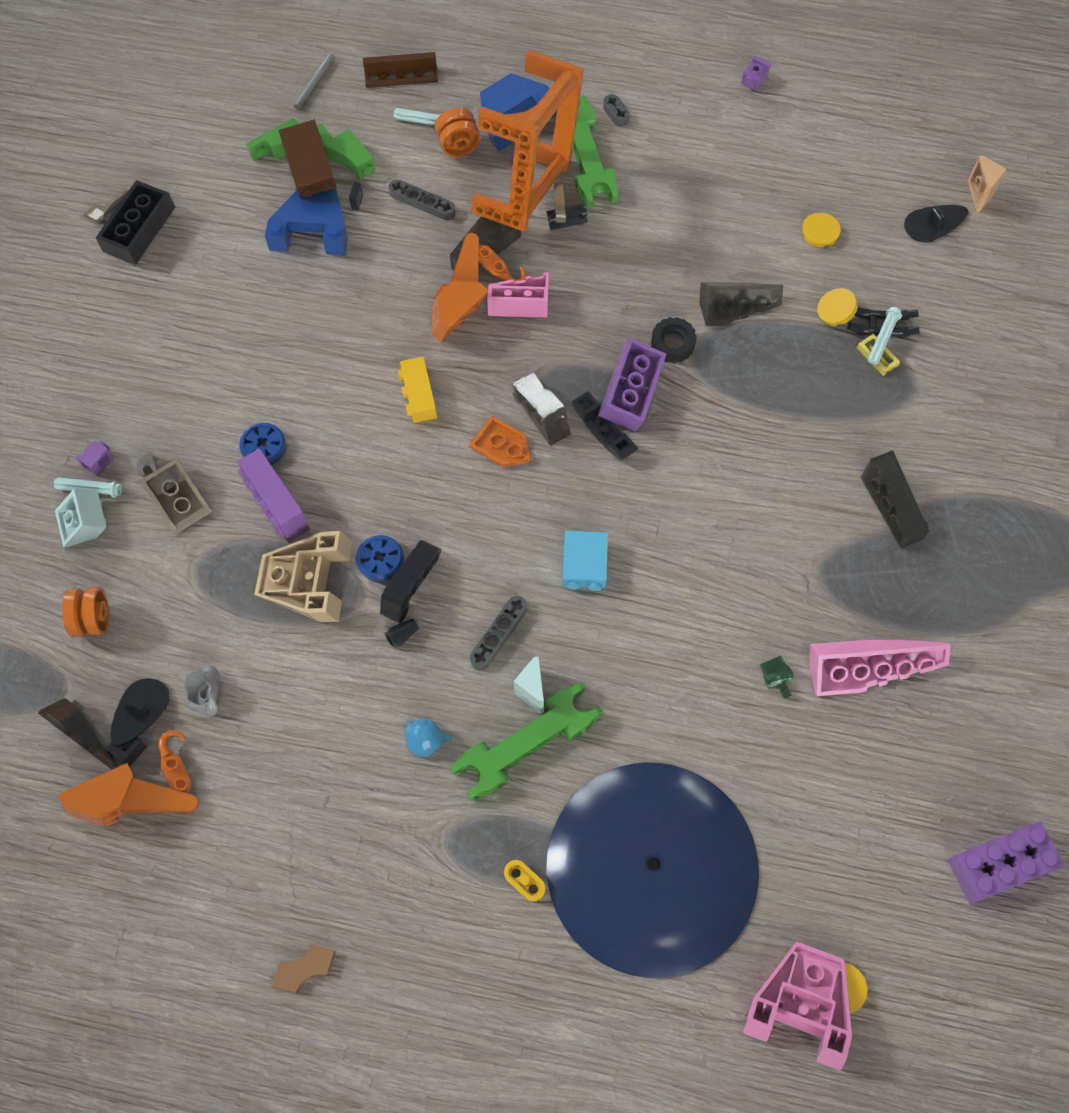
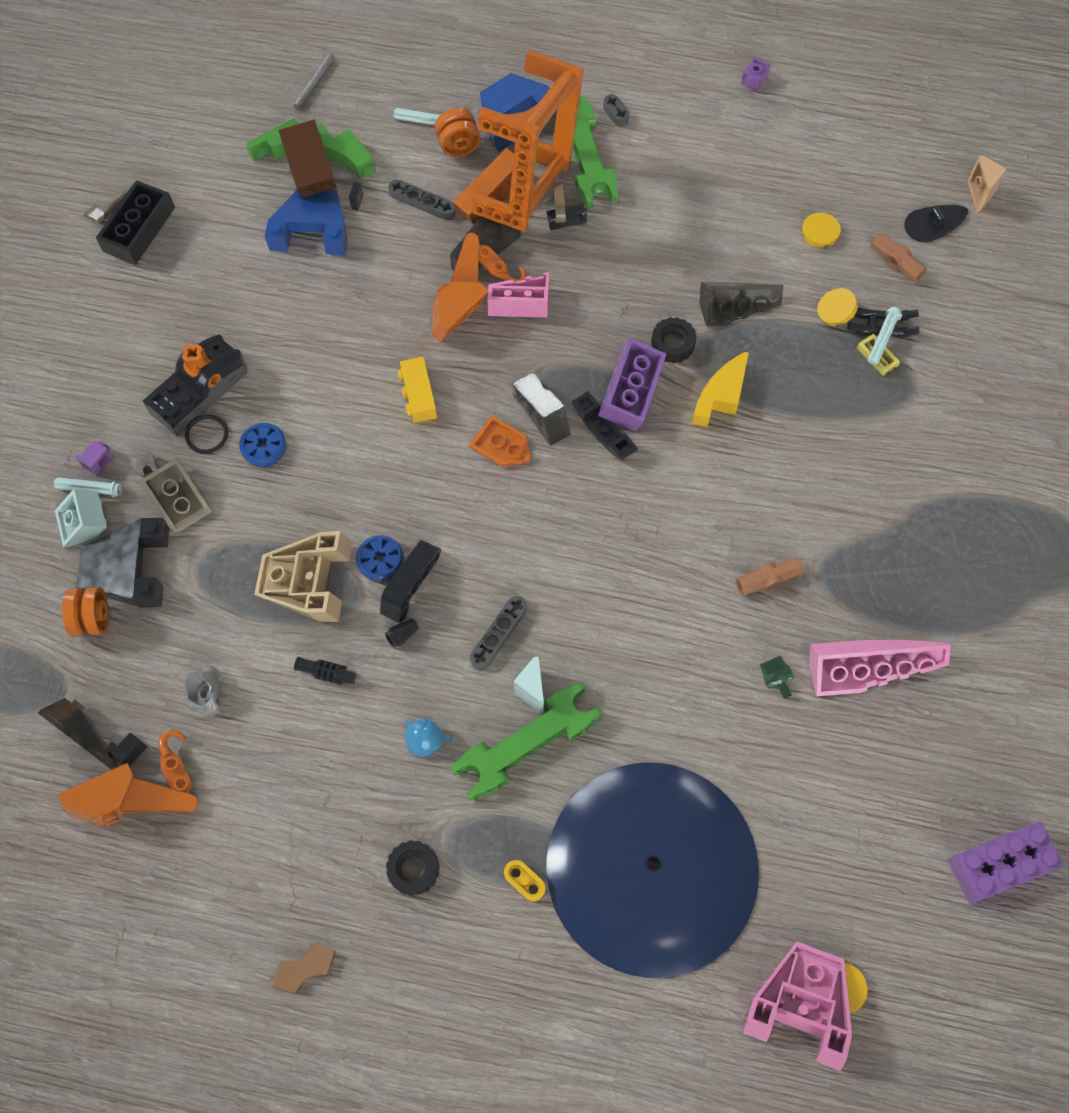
(117, 562): none -> black wedge
(138, 710): black shield -> none
(199, 380): none -> black piece
(205, 451): none -> black tyre
(272, 496): medium lavender brick -> none
(325, 670): none -> black hinge
(395, 862): none -> black tyre
(400, 66): reddish brown fence -> none
(492, 182): none -> orange wedge
(585, 560): medium azure brick -> none
(721, 391): none -> yellow slope
(769, 576): none -> nougat piece
(894, 499): clear smoke wedge -> none
(898, 257): none -> nougat piece

